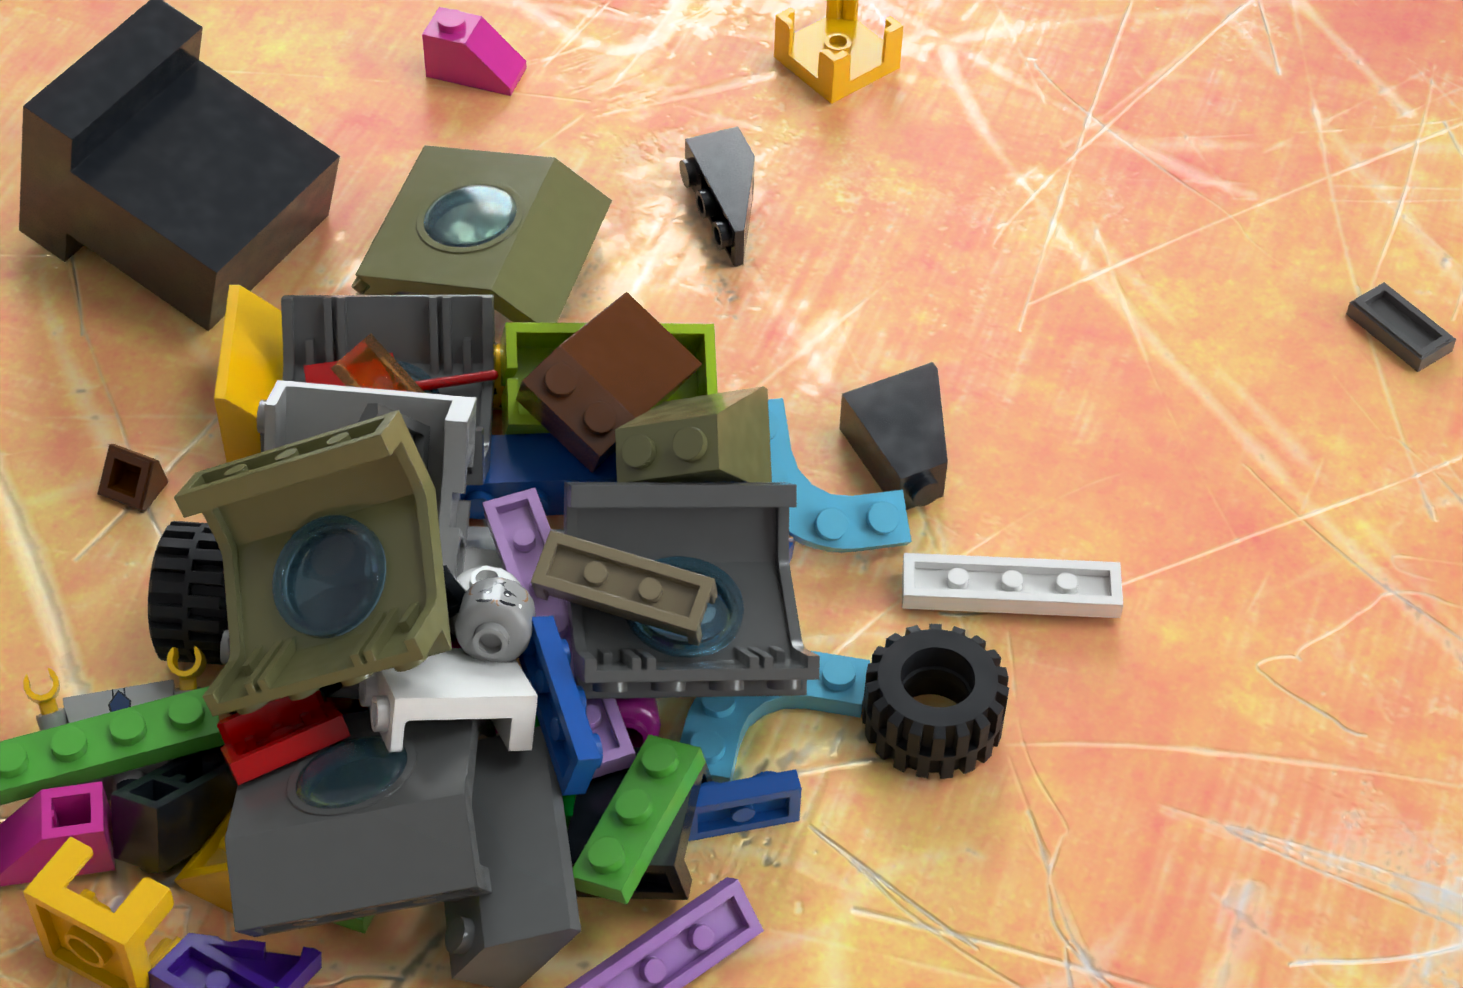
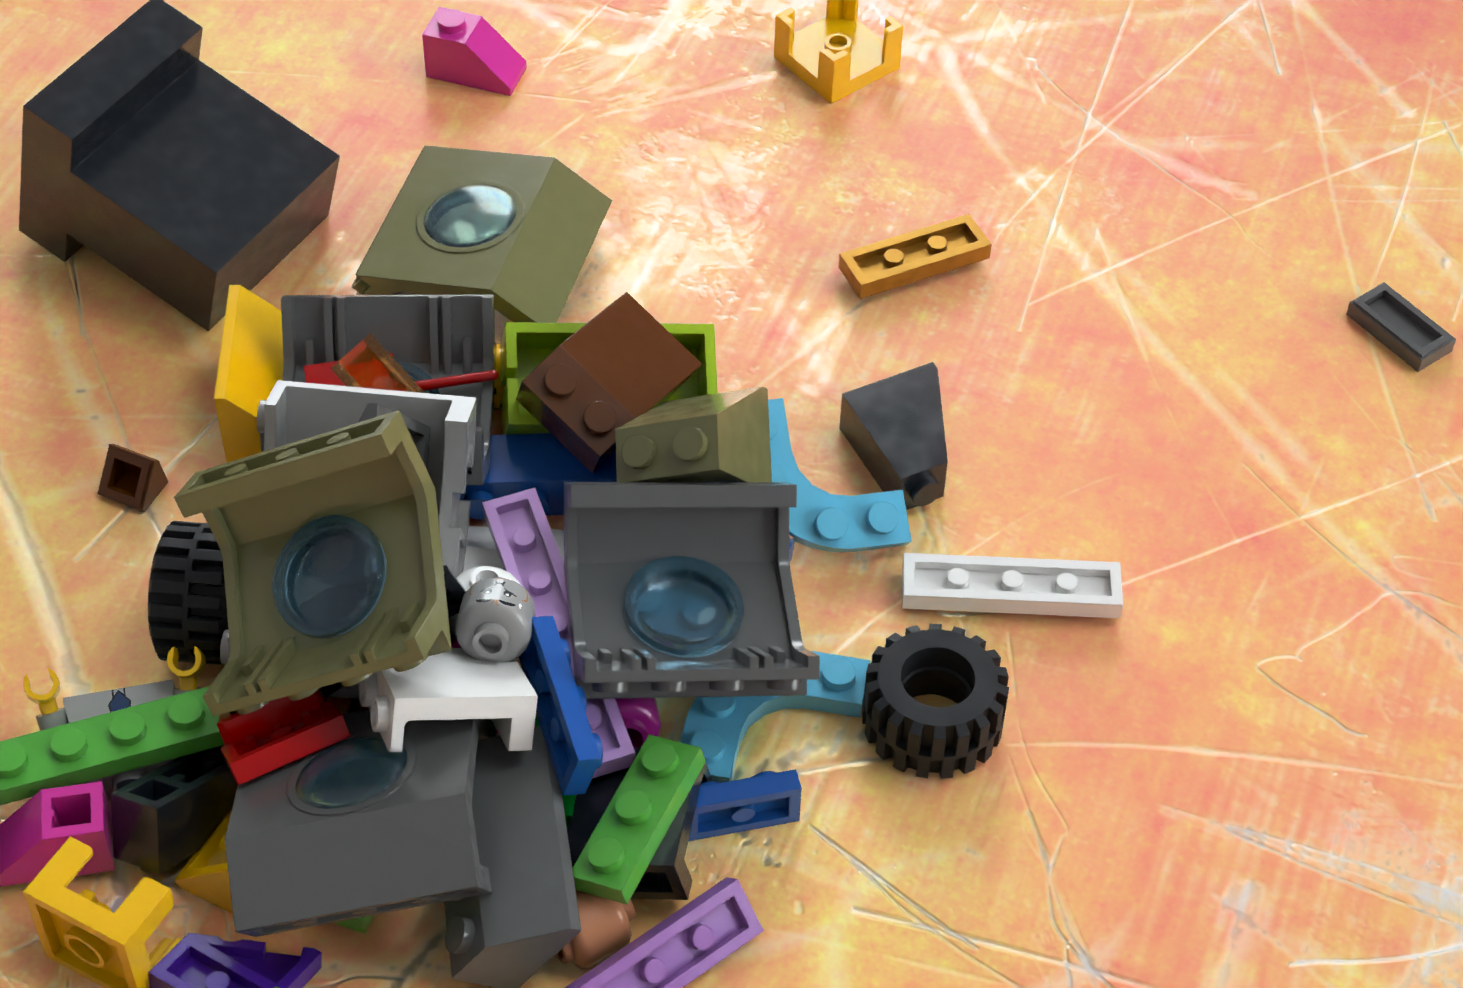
(603, 930): none -> nougat head
(624, 585): dark tan container -> none
(722, 176): slope -> none
(914, 256): none -> pearl gold plate

